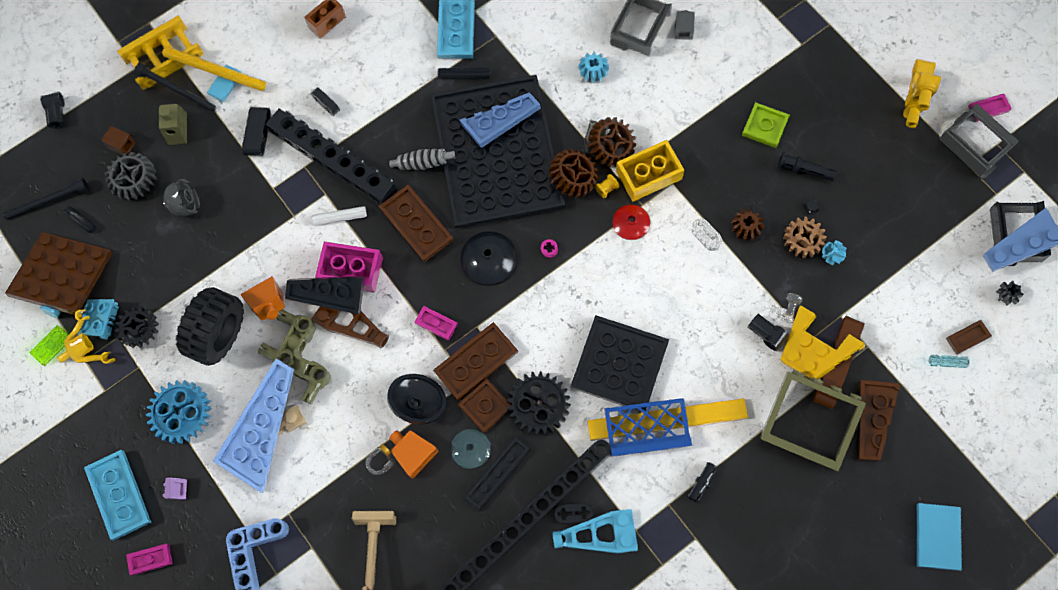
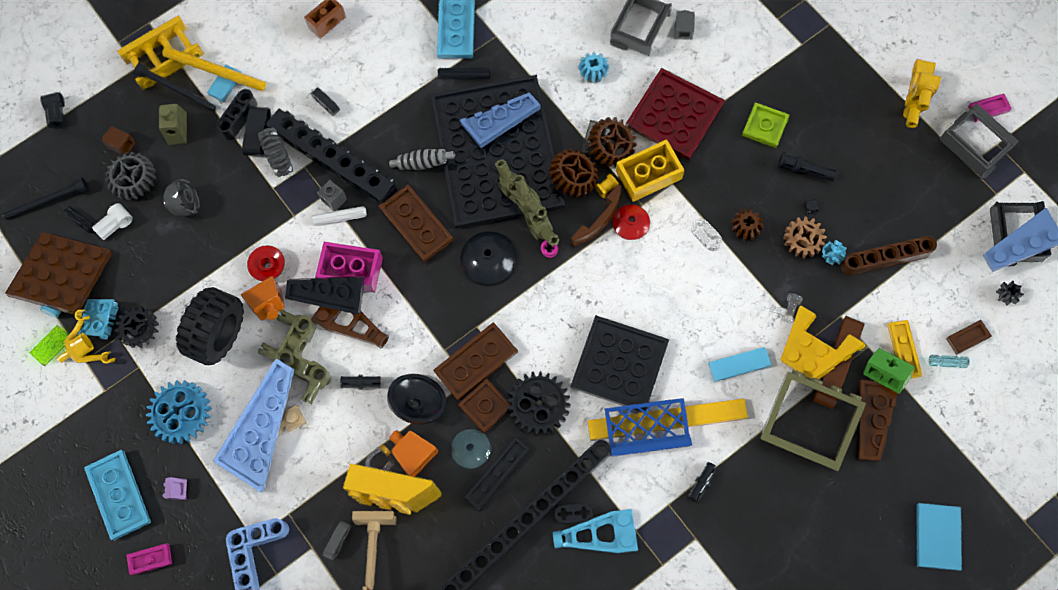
(117, 218): none -> white piece
(234, 122): none -> black beam
(263, 256): none -> red dish
(275, 152): none -> dark grey gear
(332, 195): none -> dark grey brick
(337, 540): none -> dark grey beam
(360, 382): none -> black pin
(389, 489): none -> yellow slope
(436, 323): dark pink plate -> none
(528, 201): none -> olive pin
(584, 234): none -> reddish brown slope
(675, 113): none -> dark red plate
(739, 364): none -> medium azure tile
(772, 335): black piece -> none
(889, 370): none -> bright green brick
(897, 252): none -> reddish brown beam
(904, 345): none -> yellow tile

